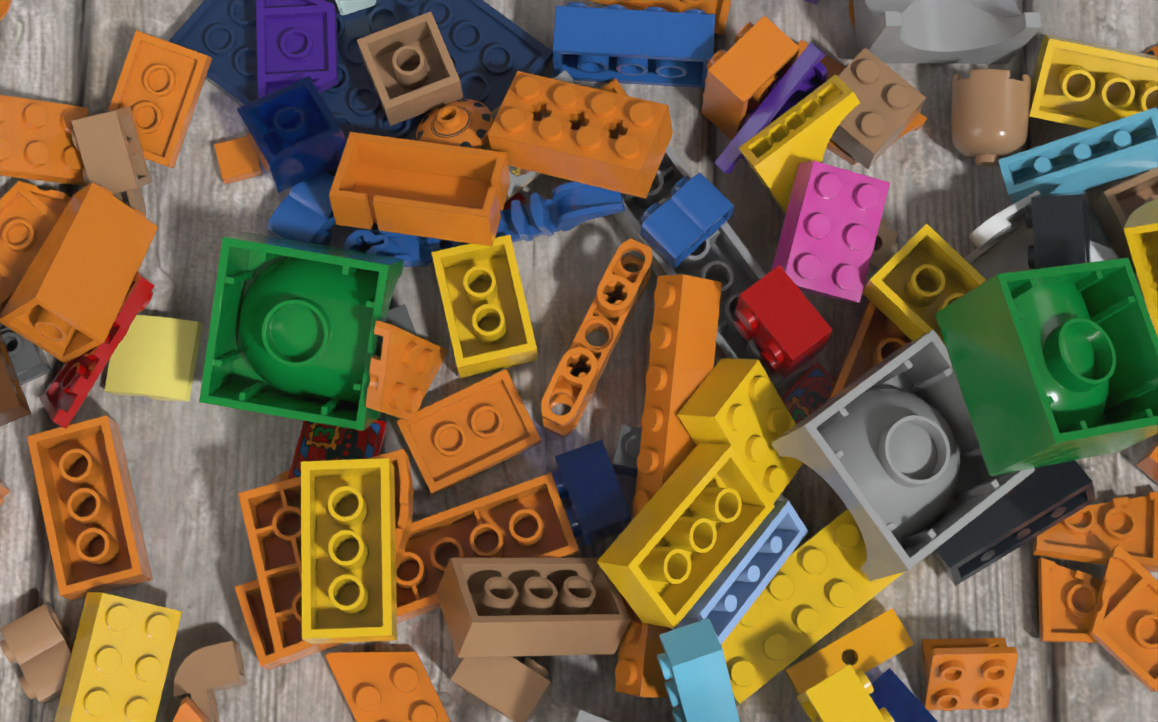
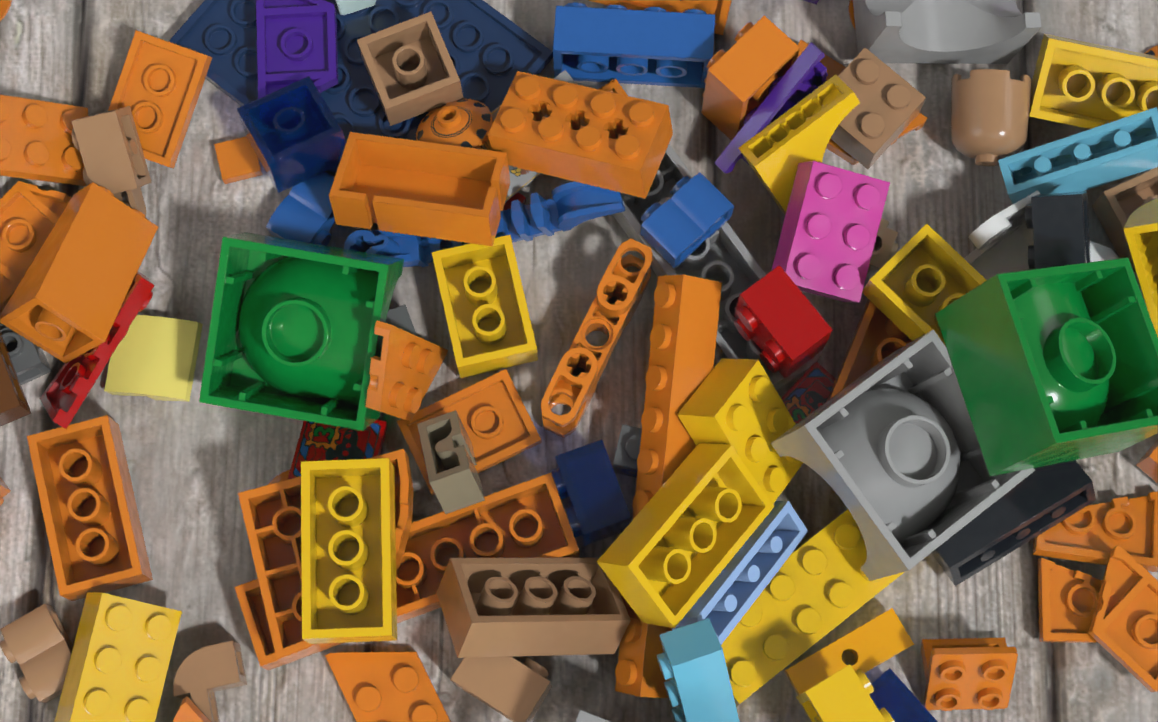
(450, 462): none -> dark tan brick

